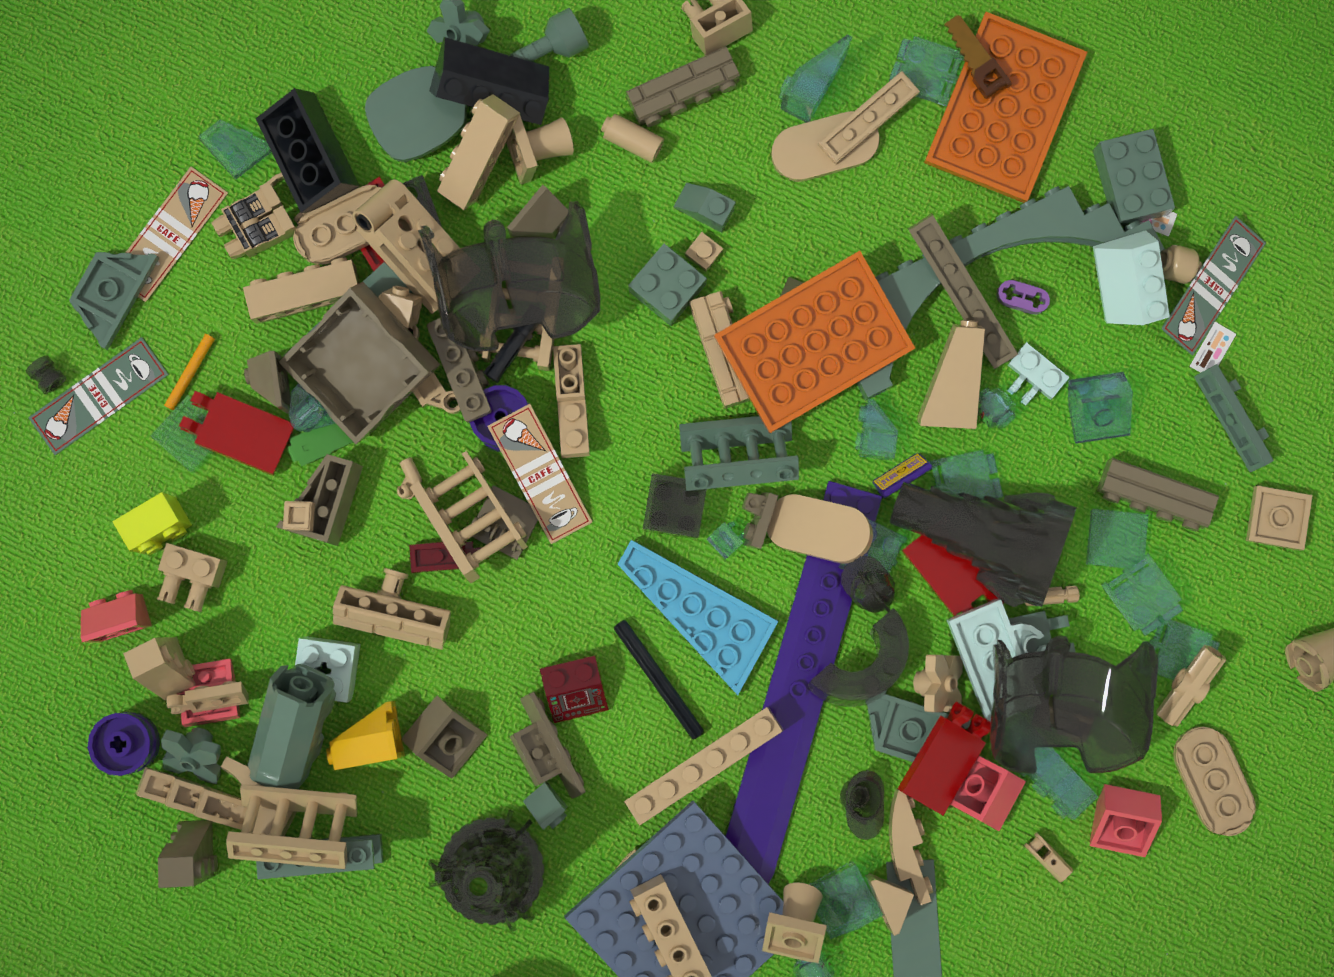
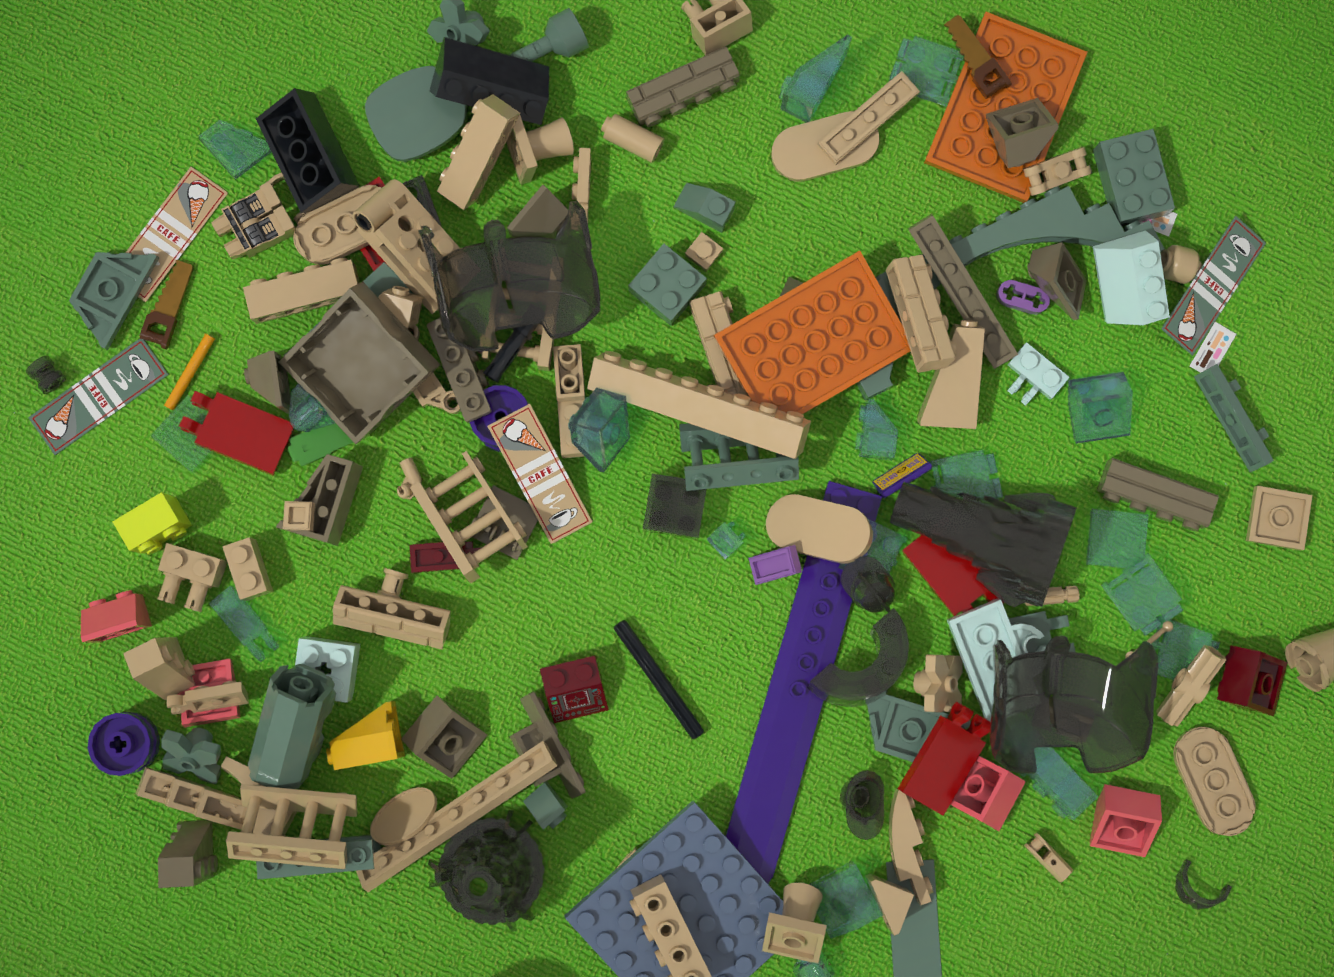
(168, 306): none -> piece
(242, 621): none -> clear light blue hinge
(247, 569): none -> tan brick
(403, 816): none -> tan piece
(460, 814): none -> tan plate
(581, 190): none -> tan plate
(600, 427): none -> clear light blue slope
(701, 404): none -> tan brick
(703, 766): tan brick -> none
(712, 621): medium azure wing -> none
(762, 508): dark tan hinge -> none
(775, 565): none -> medium lavender tile
(921, 313): none -> tan brick
(996, 408): clear light blue head -> none
(1021, 131): none -> dark tan slope
(1057, 170): none -> tan plate
(1058, 277): none -> dark tan slope
(1166, 627): none -> tan hinge
(1193, 898): none -> clear smoke helmet
(1251, 680): none -> dark red slope

